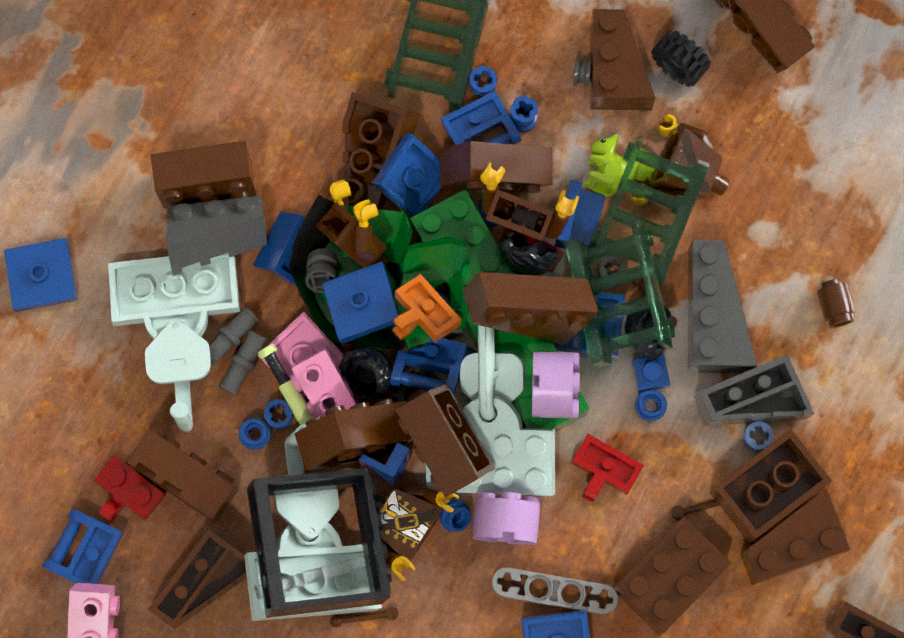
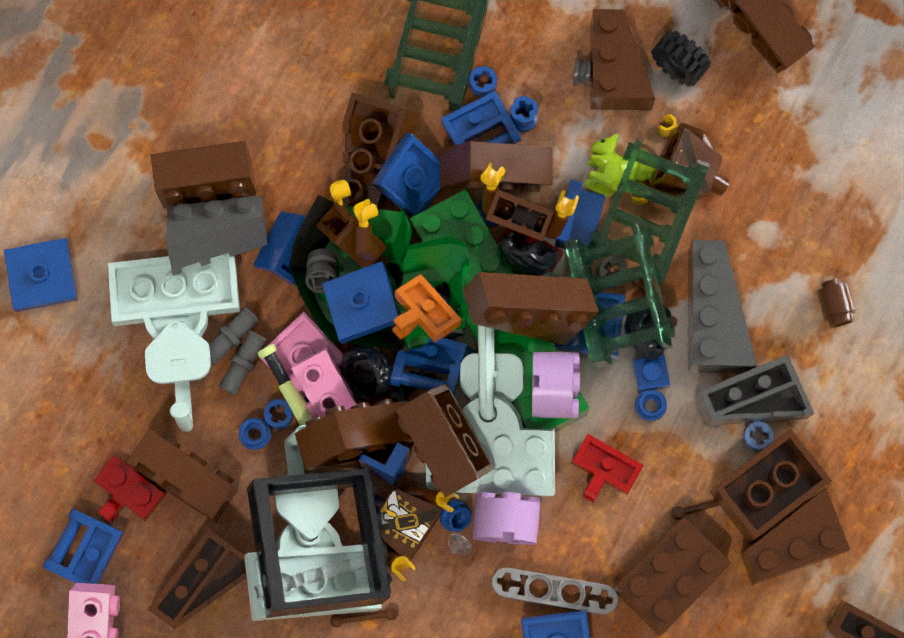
(459, 544): none -> clear rock

